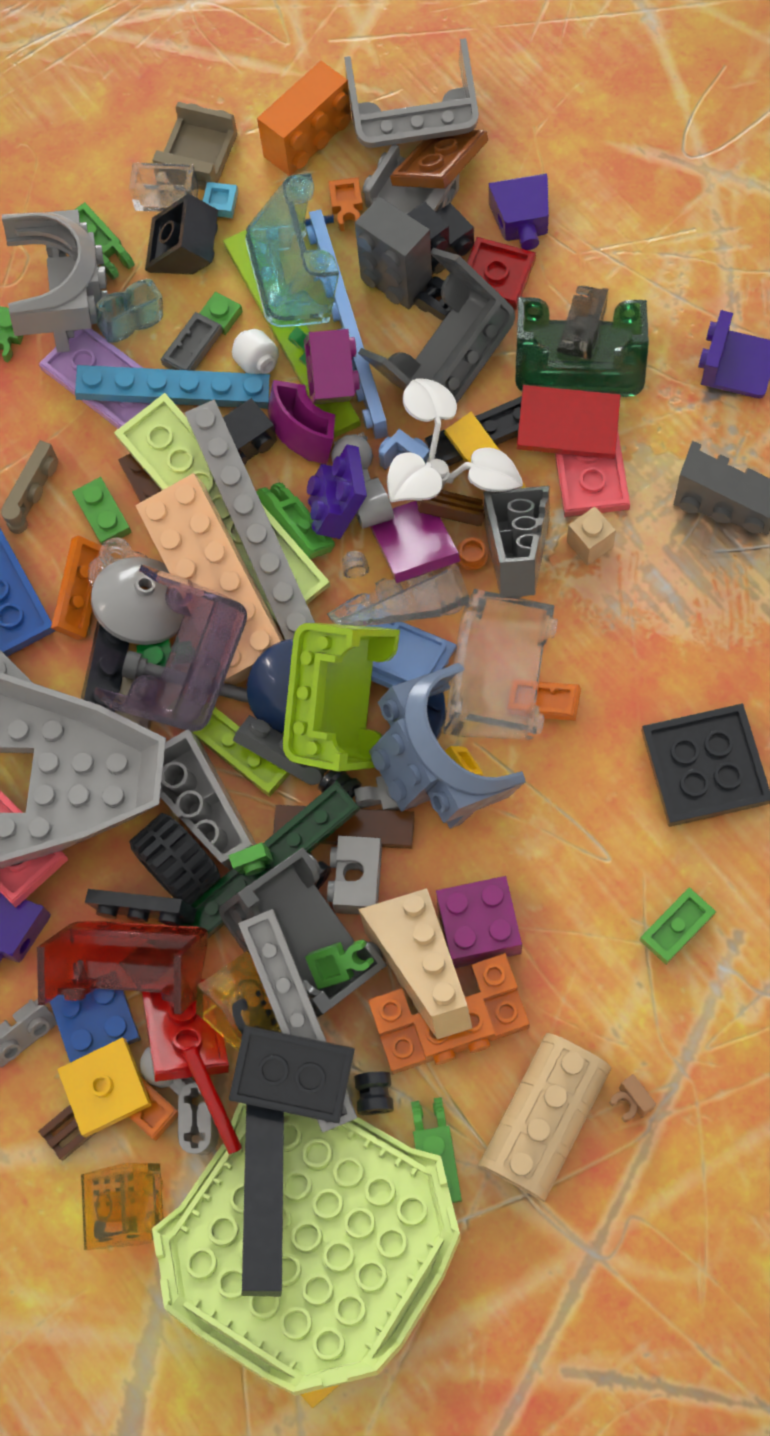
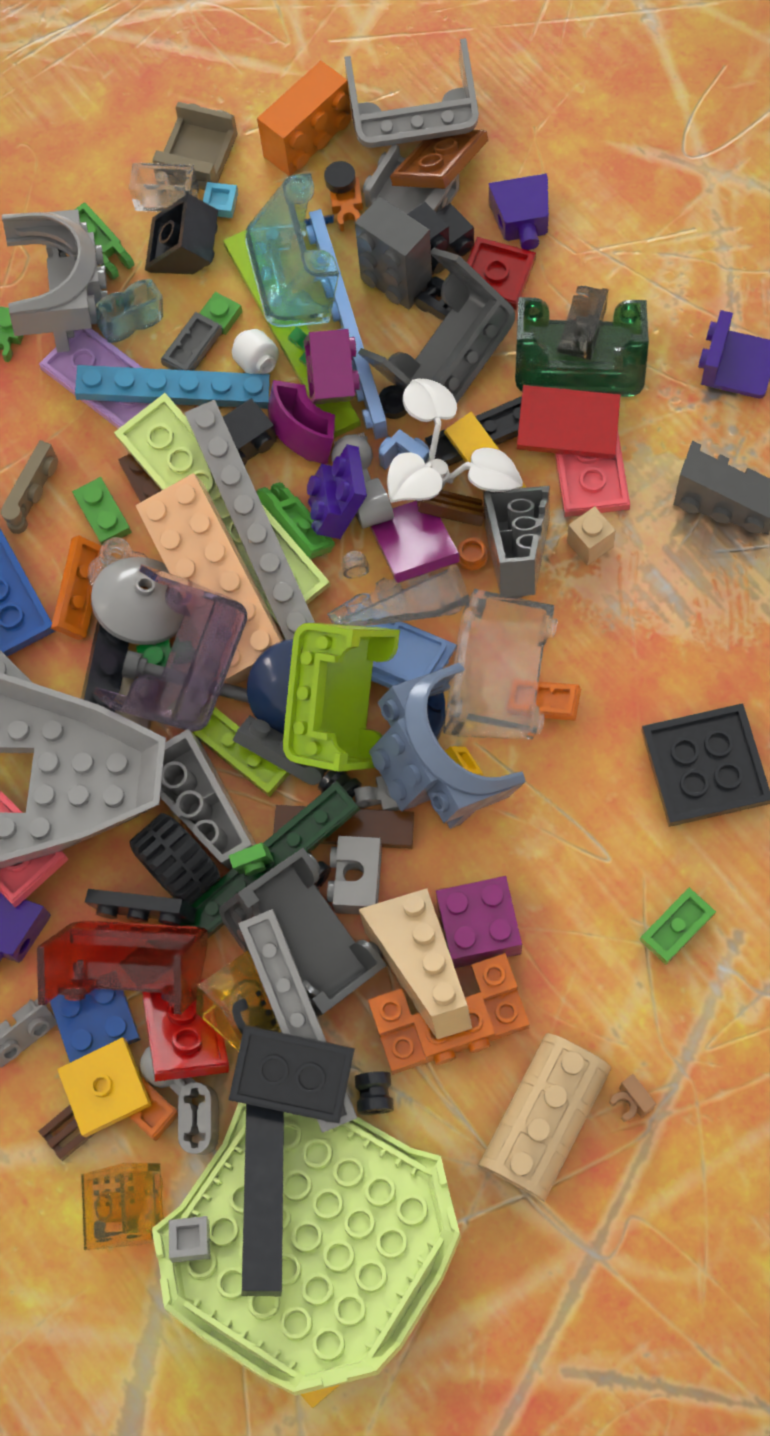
(189, 1239): none -> light grey plate
(212, 1099): red bar -> none
(334, 965): bright green plate -> none
(340, 177): none -> black tile
(392, 402): none -> black tile
(437, 1142): bright green hinge -> none

